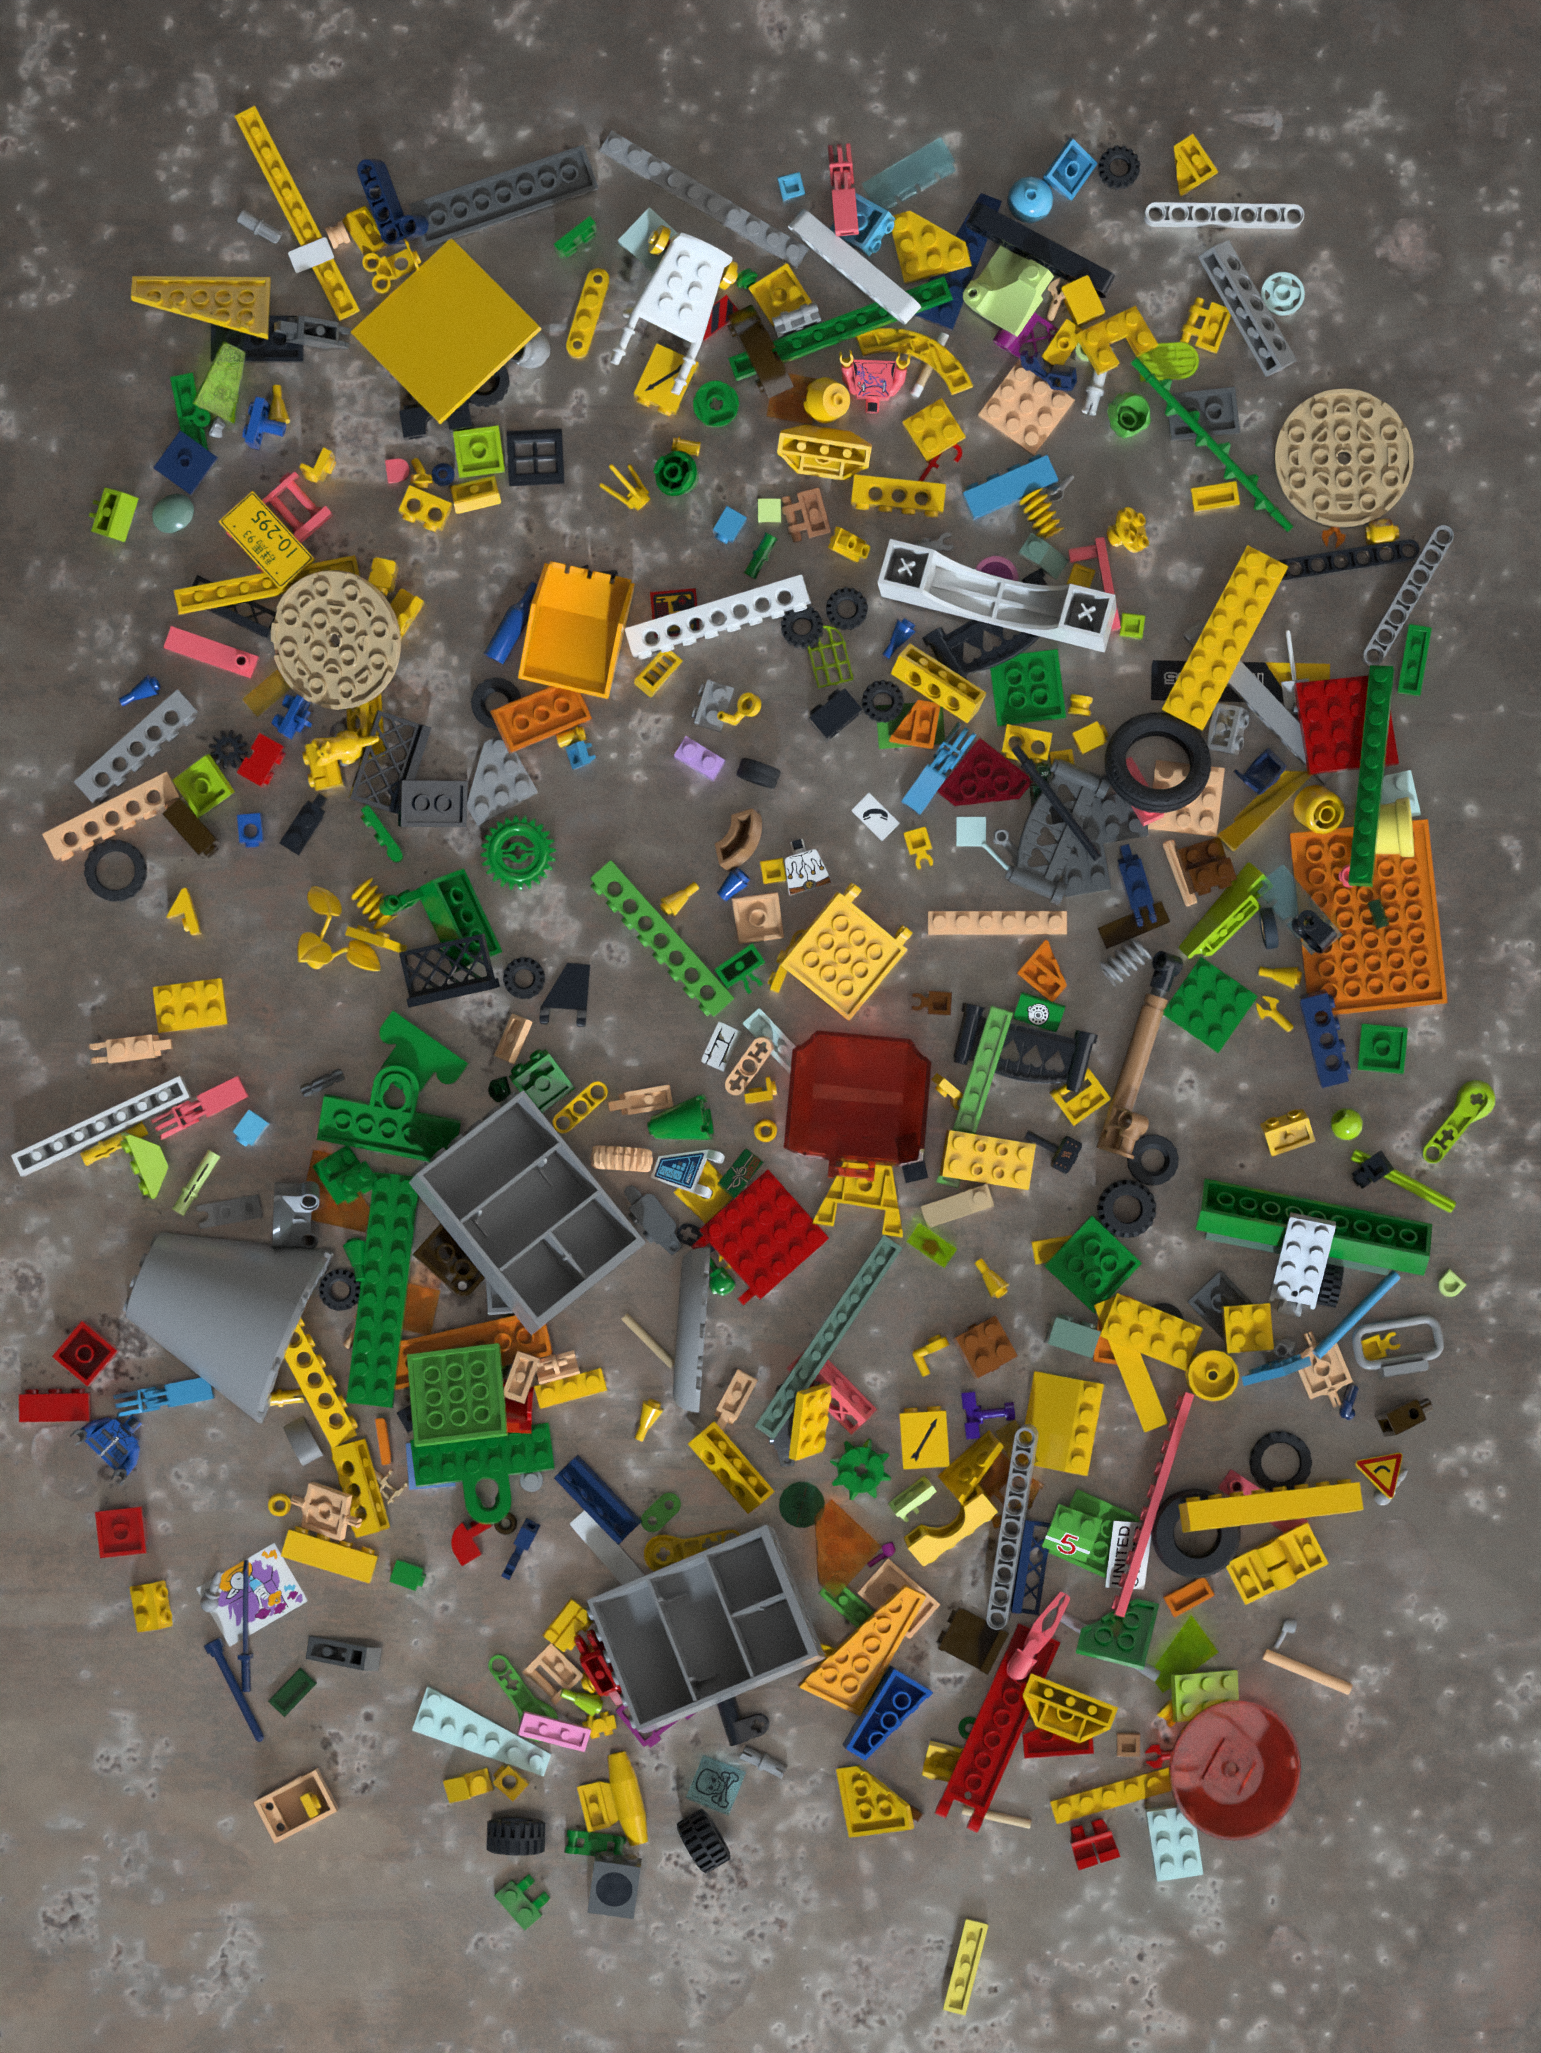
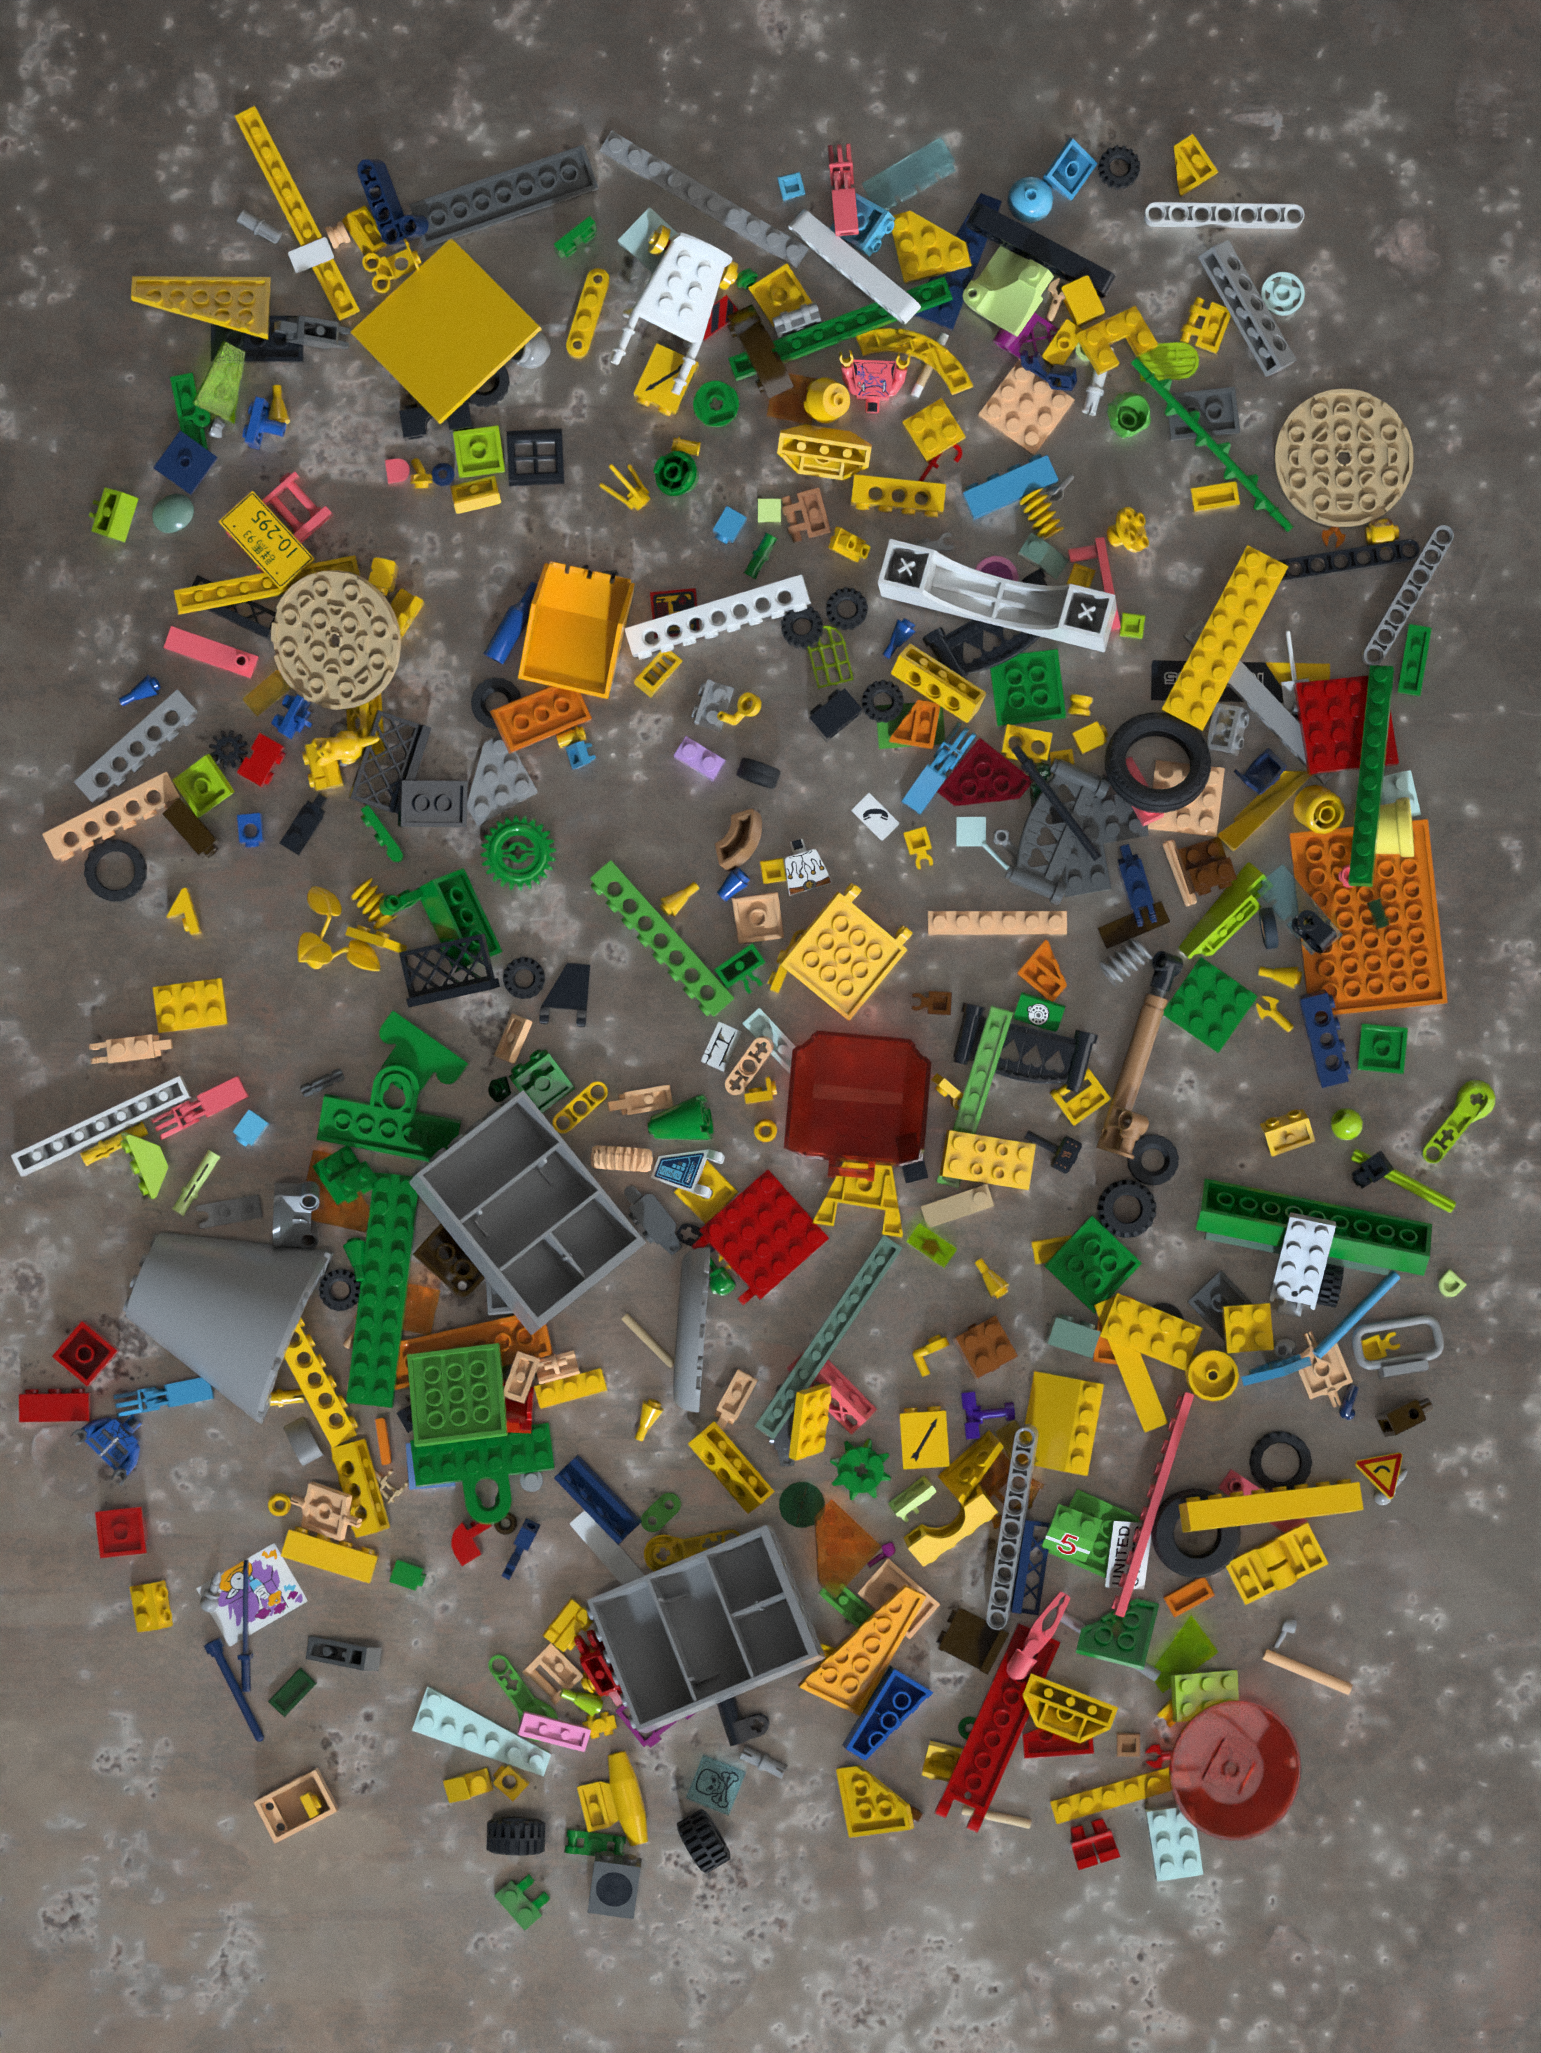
(324, 465): yellow bracket -> none
(428, 503): yellow brick -> none
(740, 1173): dark green tile -> none
(965, 1966): light yellow plate -> none

